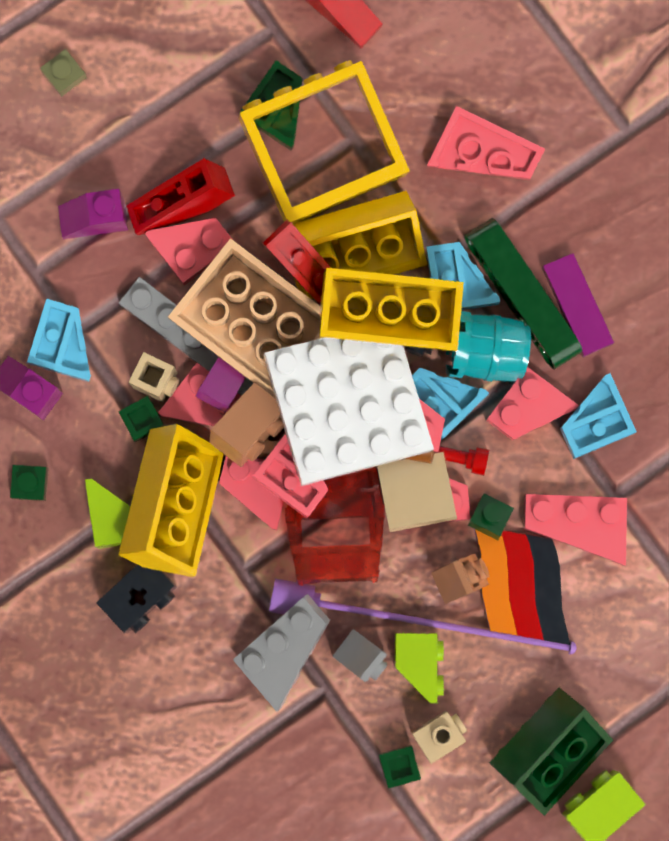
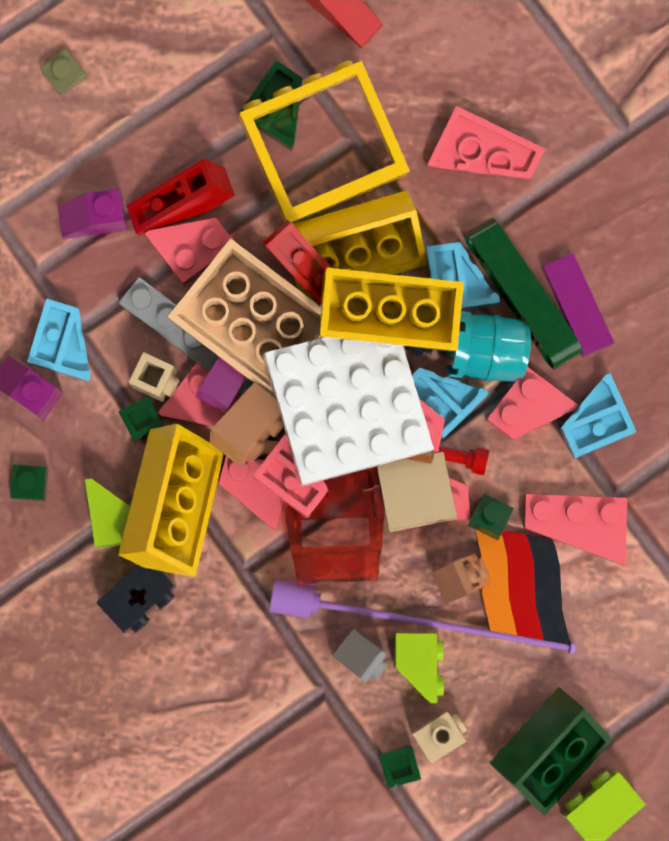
(281, 651): light grey wing -> none

